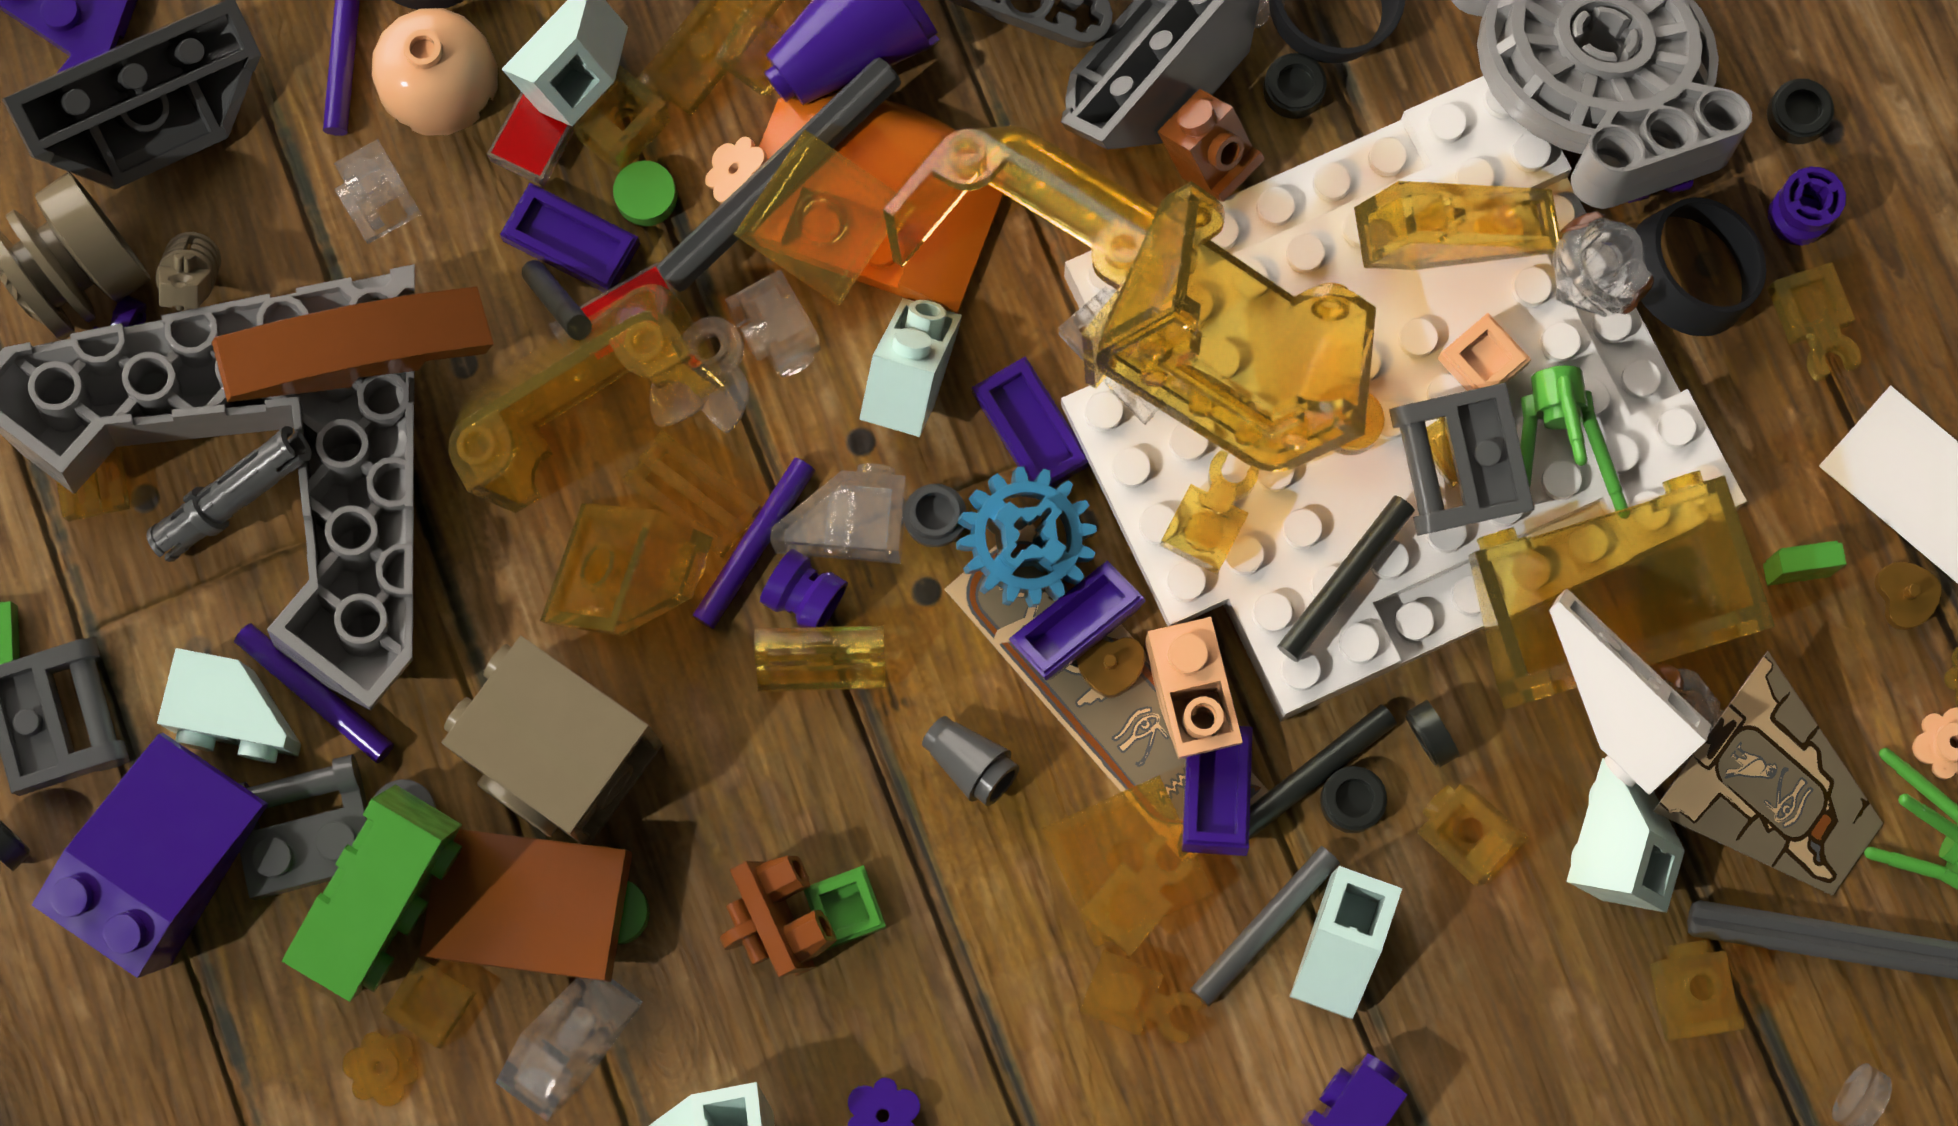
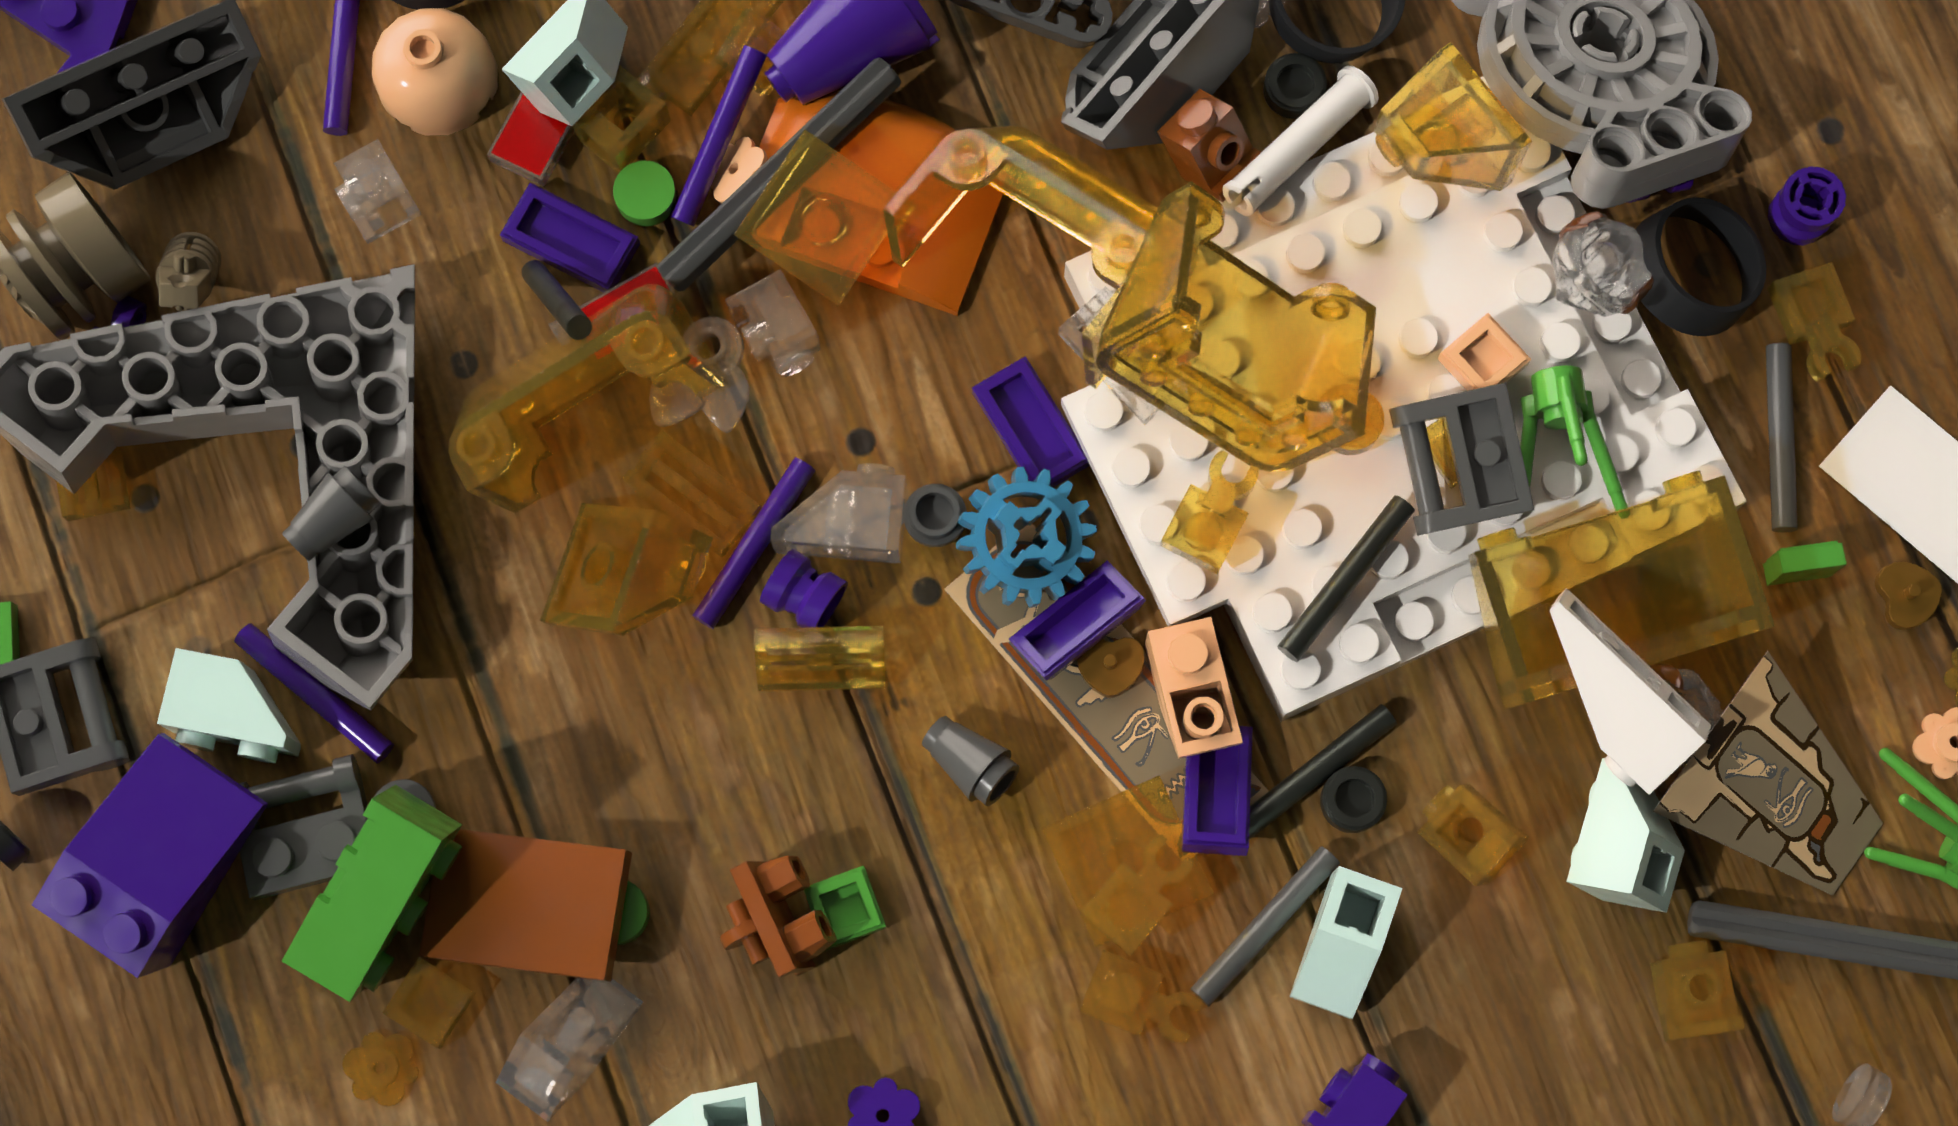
(210, 507): dark grey pin -> none
(331, 513): none -> dark grey cone
(351, 342): dark orange slope -> none
(550, 743): dark tan brick -> none
(719, 135): none -> dark purple bar
(909, 366): light aqua slope -> none
(1302, 139): none -> white pin
(1432, 734): pearl dark grey tile -> none
(1451, 127): none -> clear yellow slope
(1454, 225): clear yellow slope -> none
(1781, 438): none -> dark grey bar
(1800, 111): pearl dark grey tile -> none

